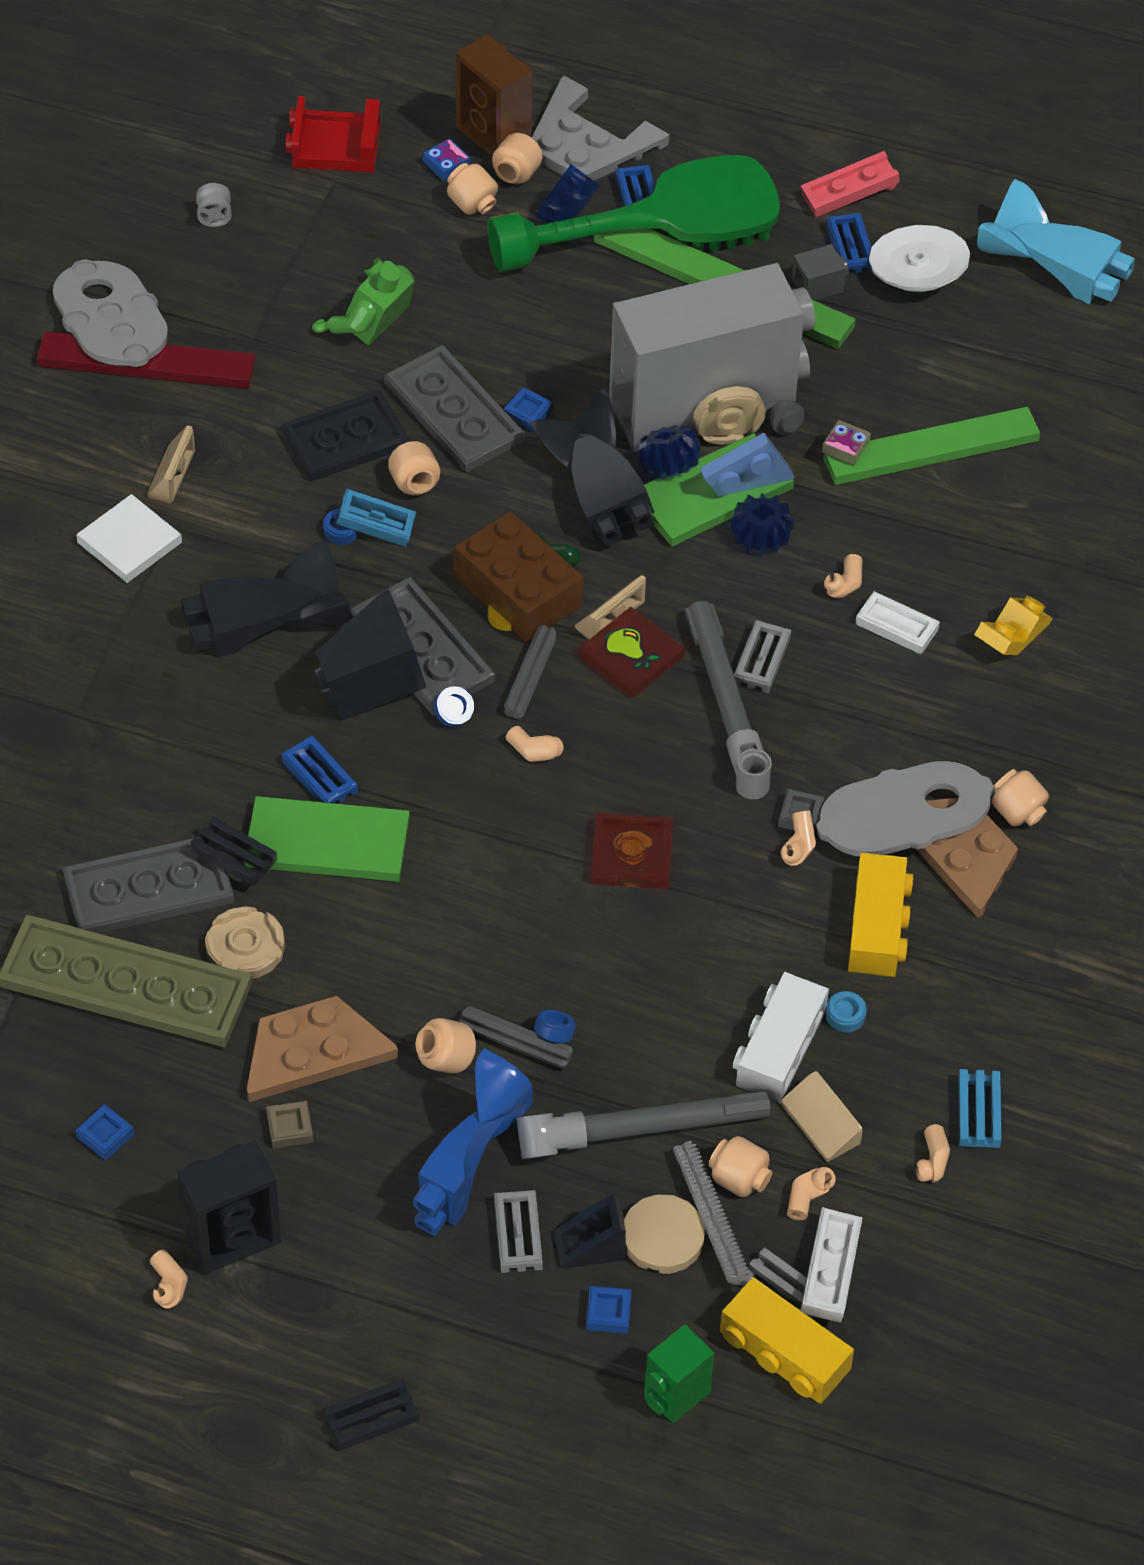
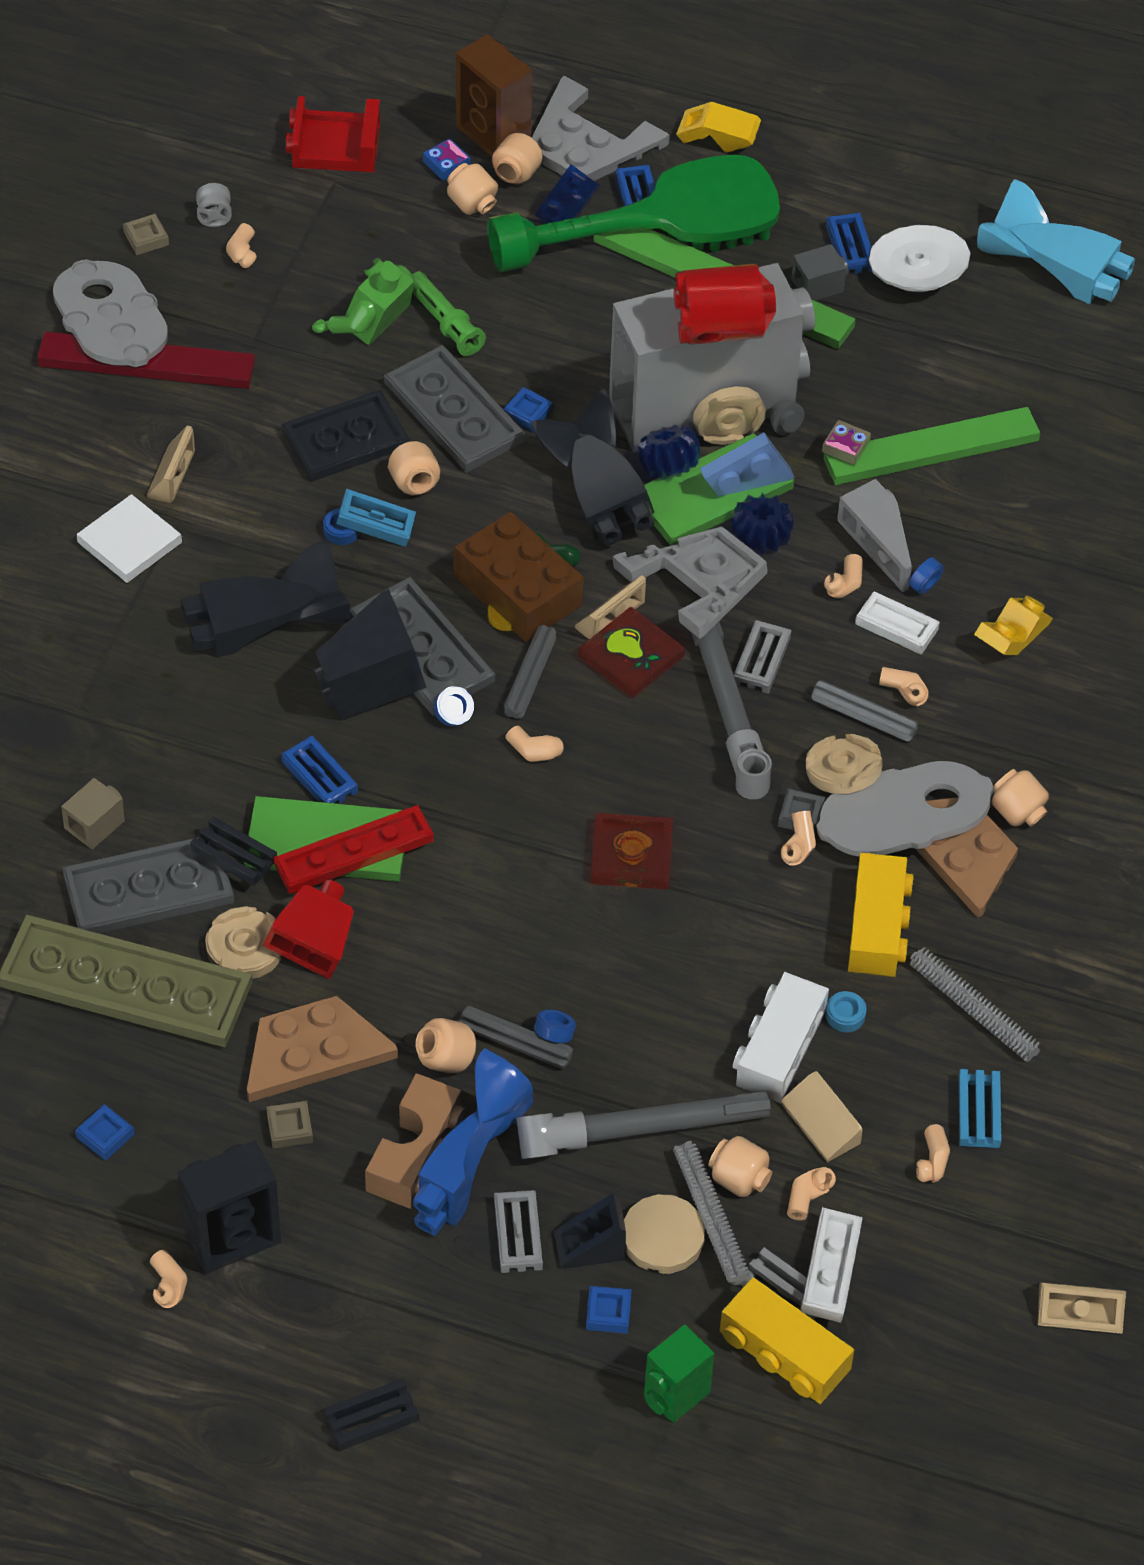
(93, 813): none -> dark tan brick
(146, 234): none -> dark tan tile
(238, 246): none -> light nougat arm
(313, 928): none -> red torso
(354, 849): none -> red tile
(430, 1112): none -> medium nougat arch
(453, 322): none -> bright green pin
(707, 562): none -> light grey wing
(723, 304): none -> red cylinder
(727, 126): none -> yellow slope
(844, 764): none -> tan tile
(850, 184): coral hinge -> none
(864, 710): none -> dark grey axle
(876, 525): none -> light grey slope
(907, 683): none -> light nougat arm
(926, 575): none -> blue tile
(974, 1005): none -> light grey axle
(1081, 1307): none -> tan slope

